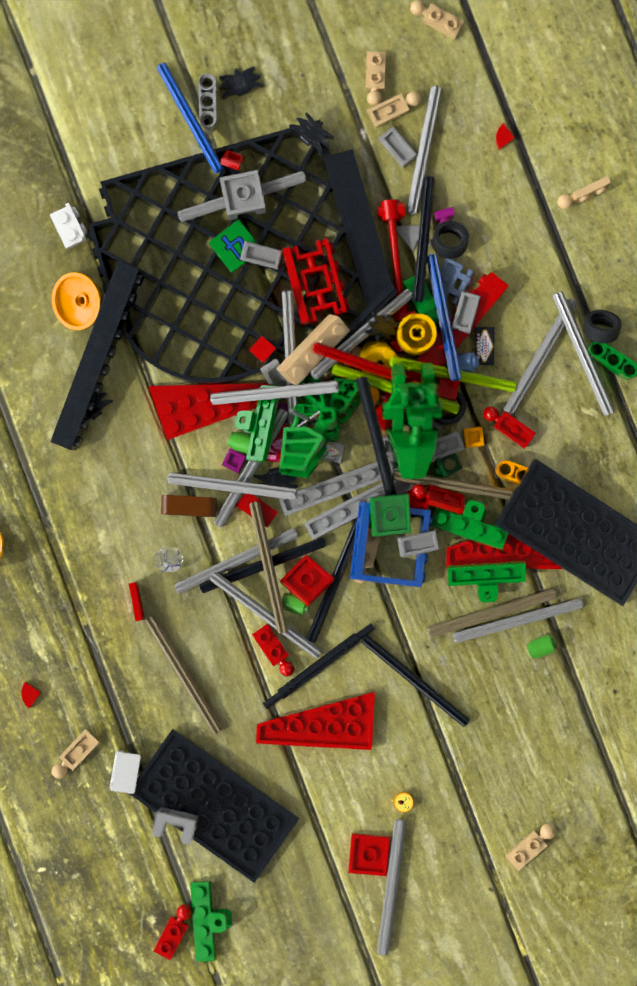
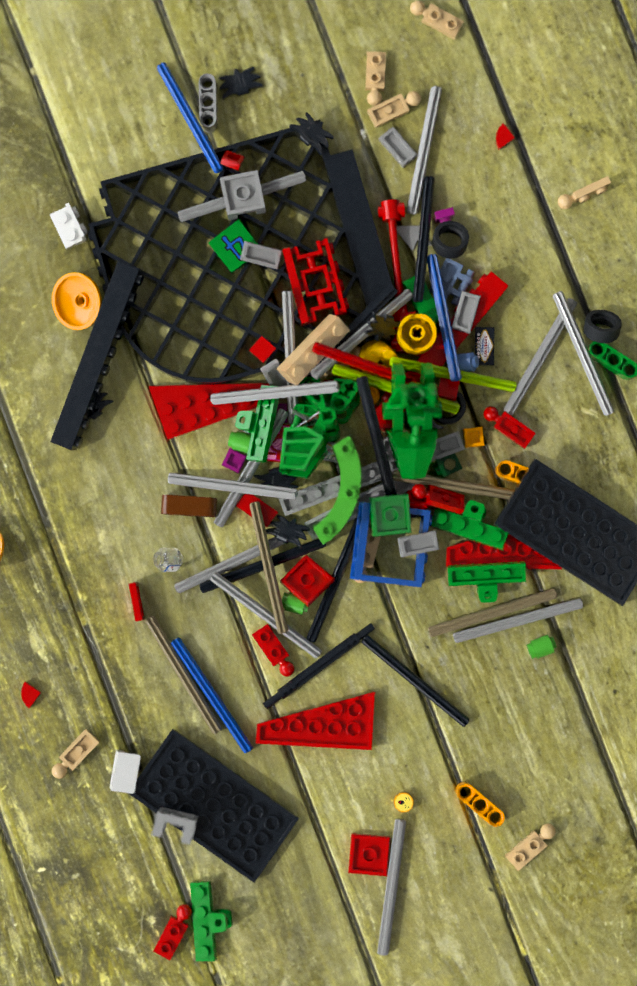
(212, 695): none -> blue axle
(288, 531): none -> black piece
(348, 493): none -> bright green fence
(484, 812): none -> light orange beam

